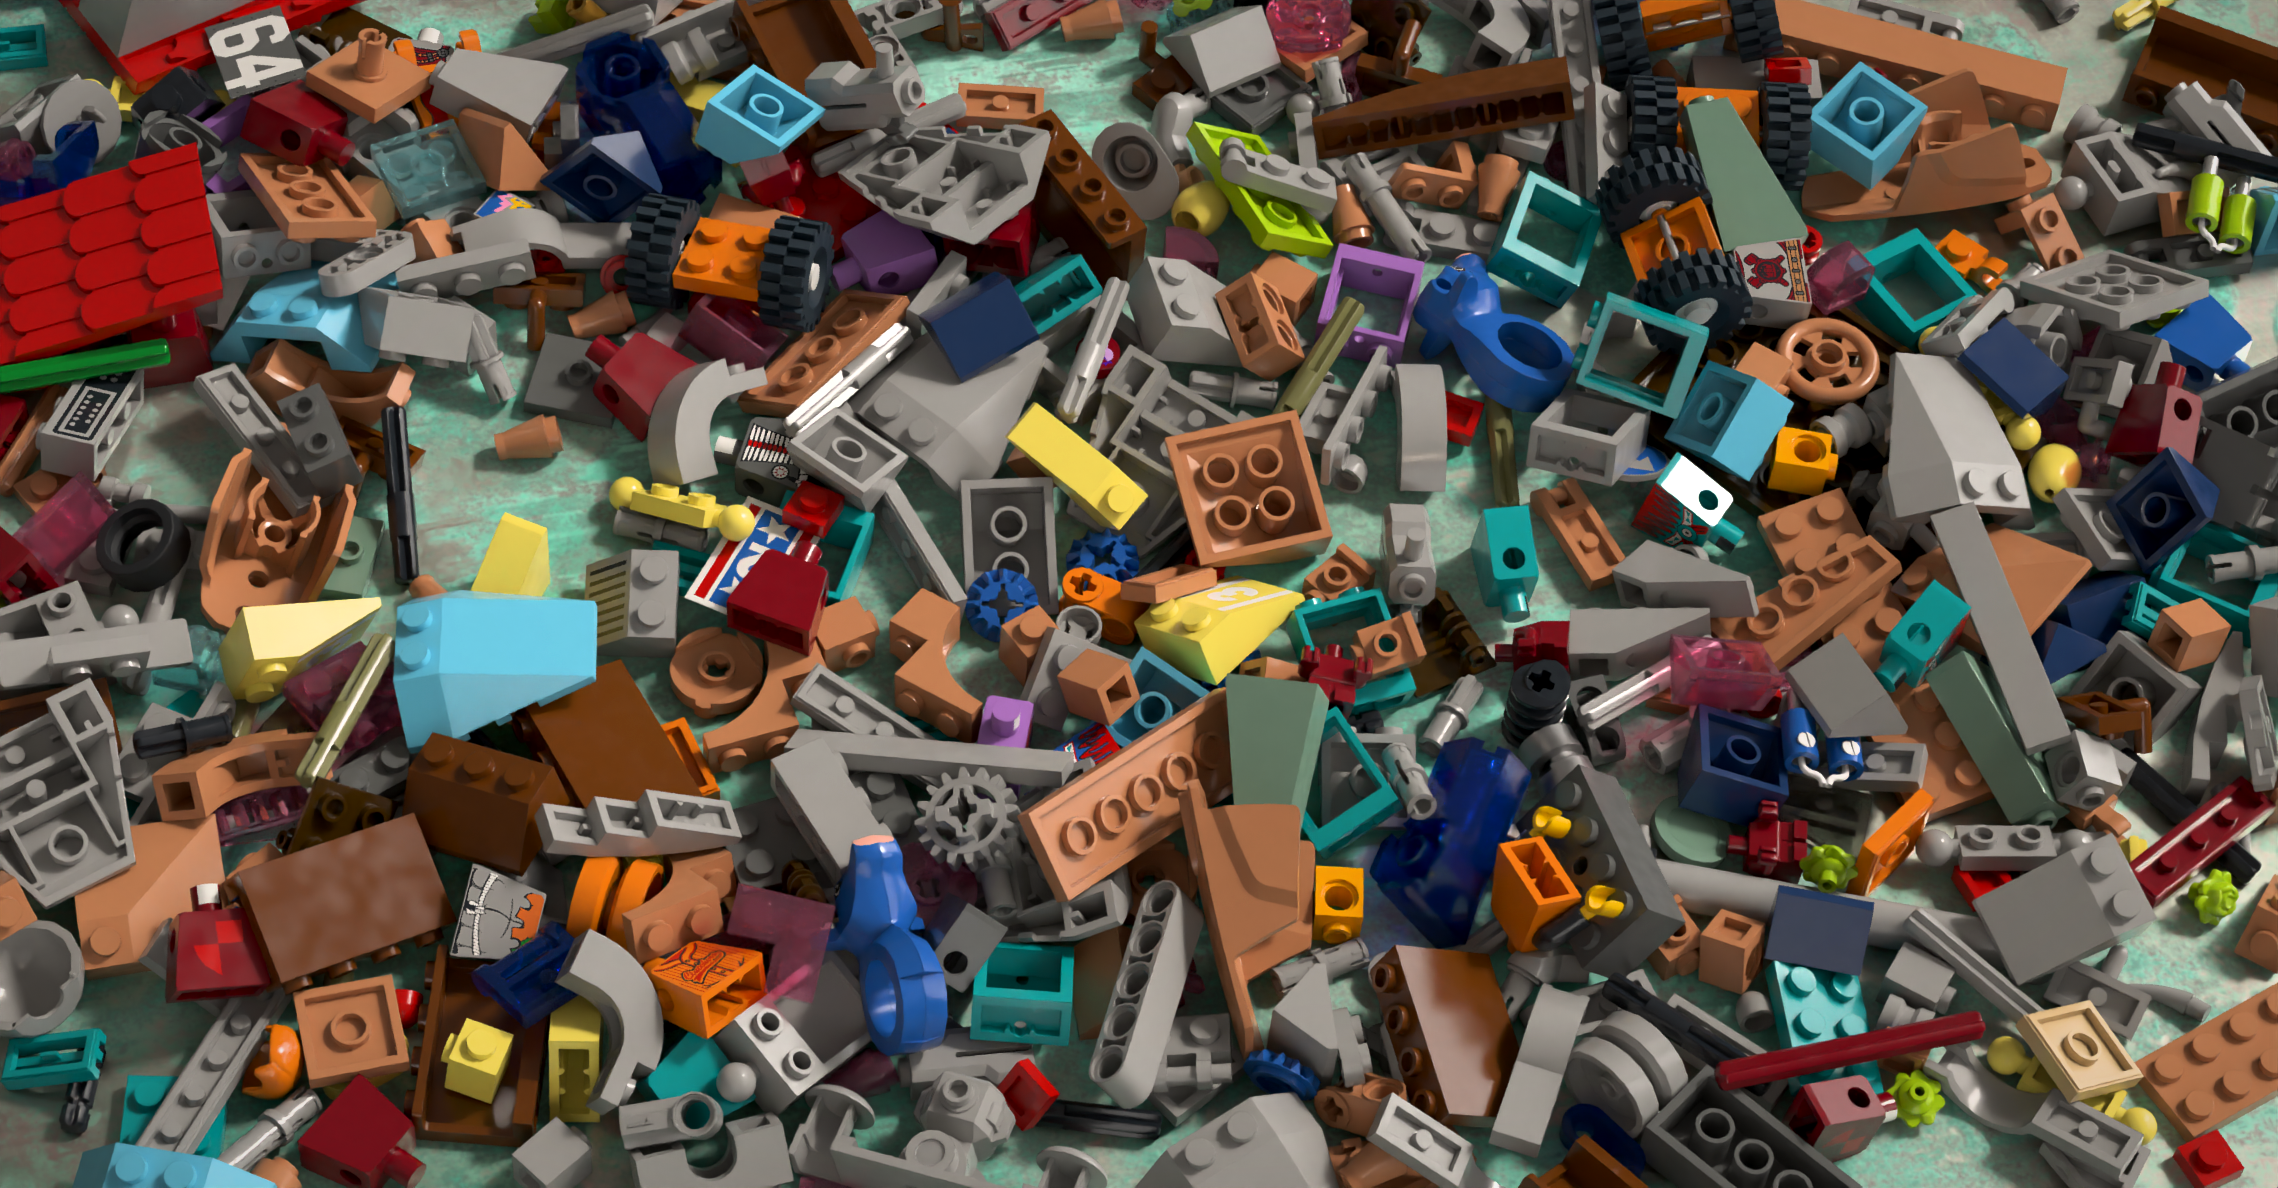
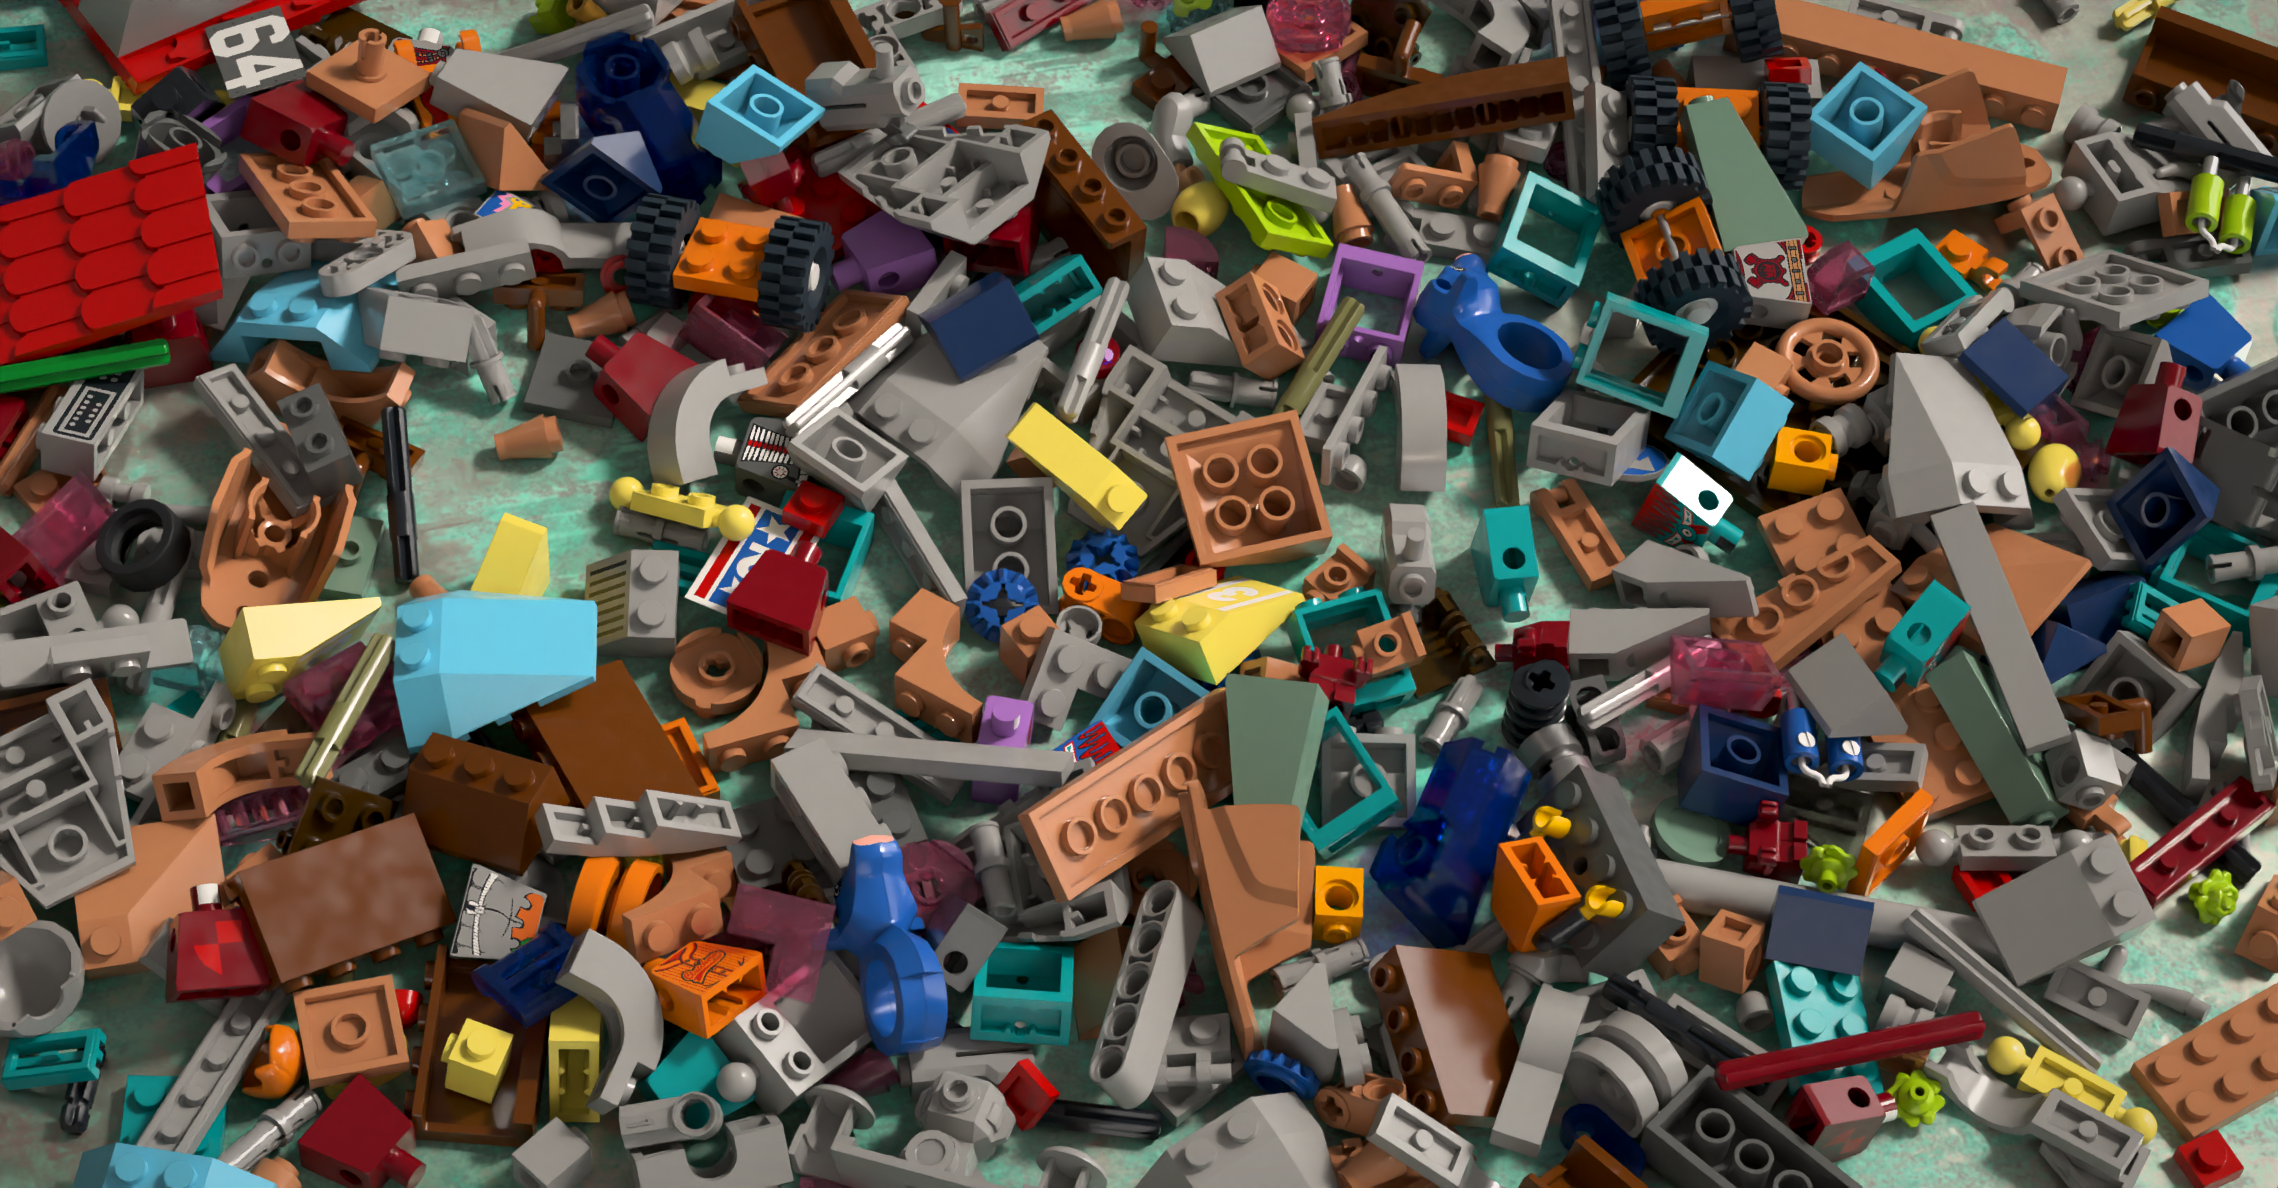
(182, 736): black axle -> none
(985, 827): light grey gear -> none
(1098, 687): nougat brick -> none
(1409, 781): light grey pin -> none
(2079, 1051): tan tile -> none
(2097, 384): light grey plate -> none

